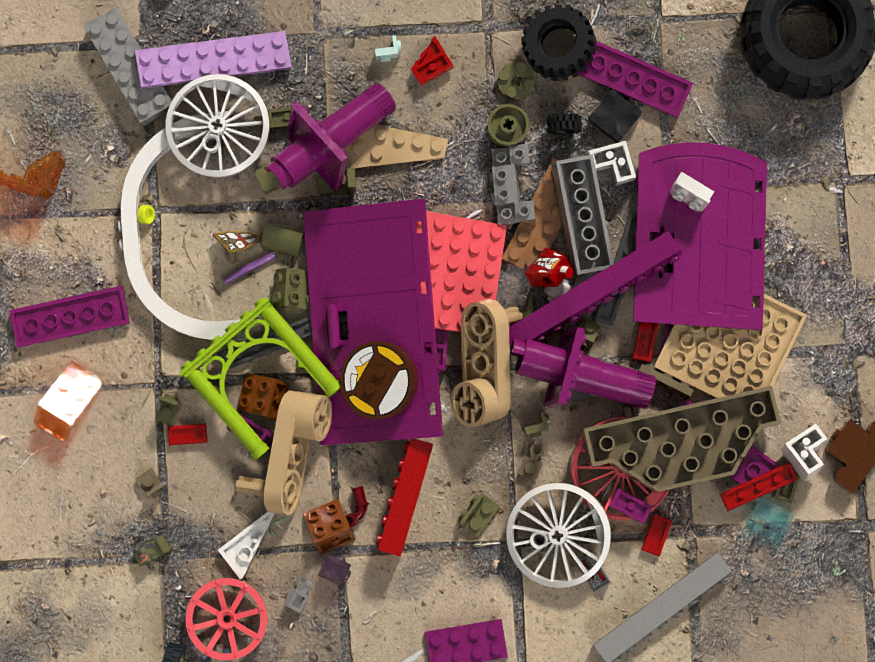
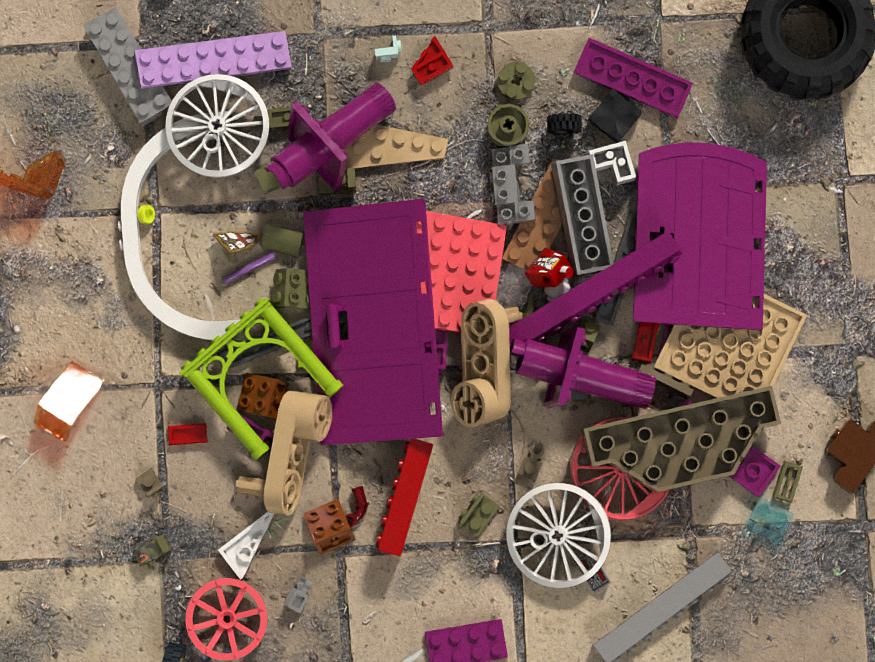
(69, 316): magenta plate -> none
(168, 409): olive bracket -> none
(335, 570): clear purple brick -> none
(379, 380): piece -> none
(535, 430): olive bracket -> none
(551, 20): black tyre -> none
(630, 506): magenta plate -> none
(656, 535): red tile -> none
(691, 192): white bracket -> none
(758, 486): red tile -> none
(801, 452): white brick -> none

